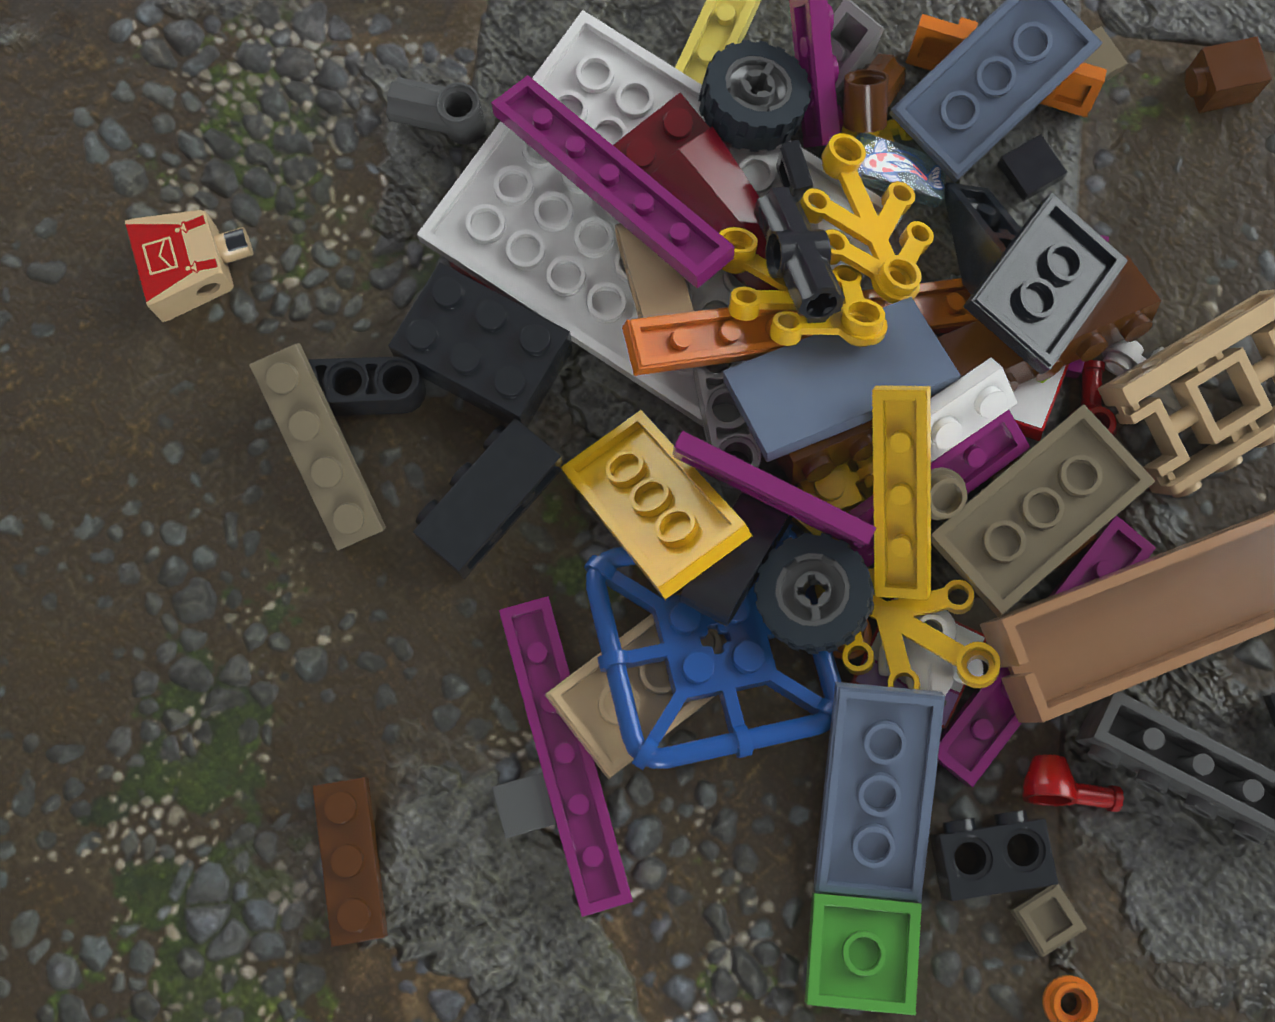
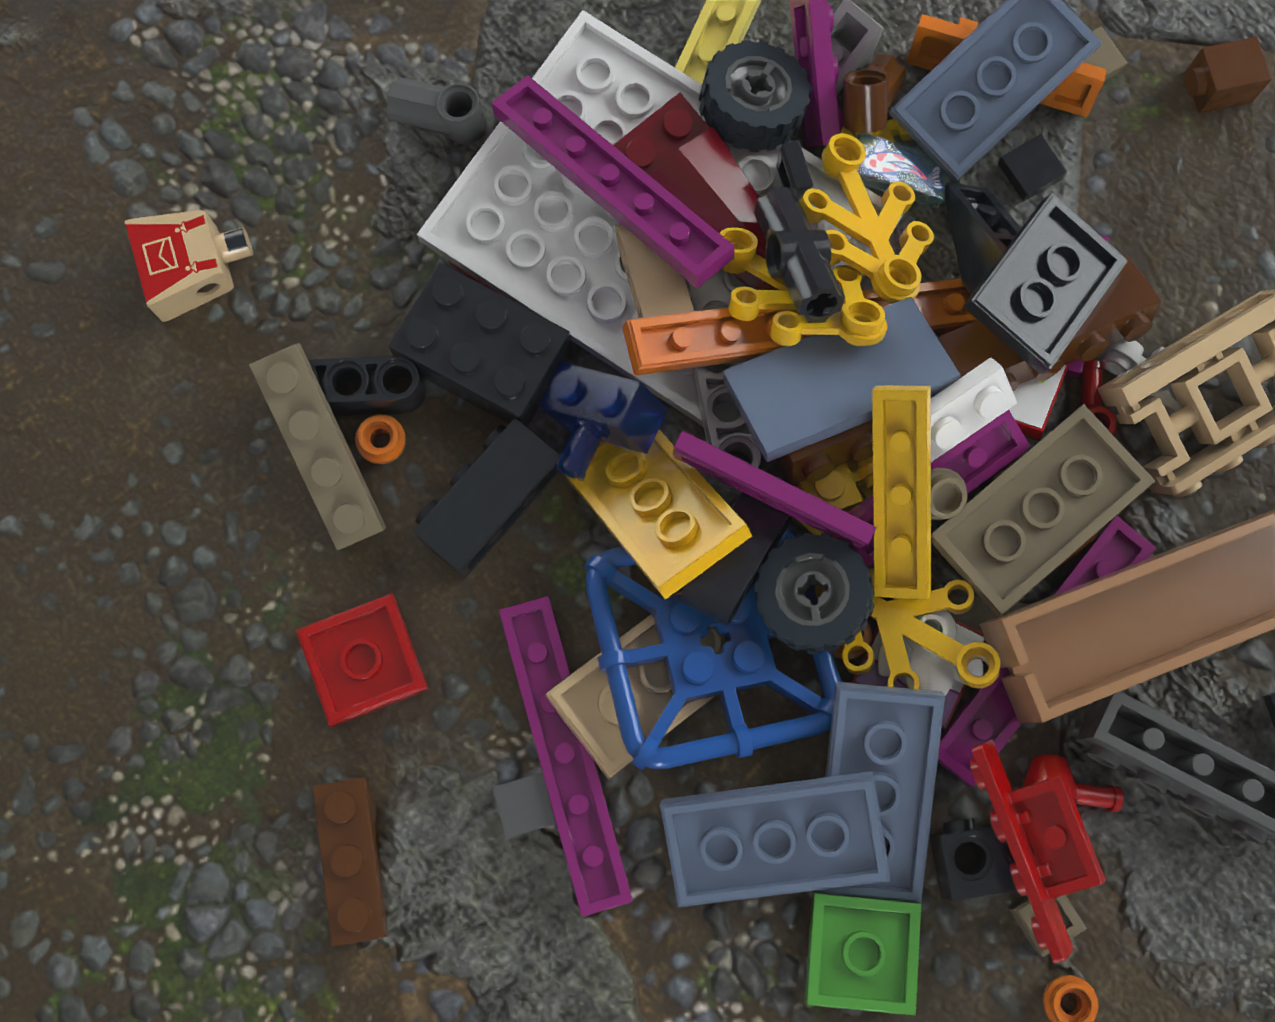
(362, 660): none -> red tile
(370, 429): none -> orange plate
(598, 410): none -> clear blue brick
(775, 839): none -> sand blue tile
(1045, 842): none -> red bracket

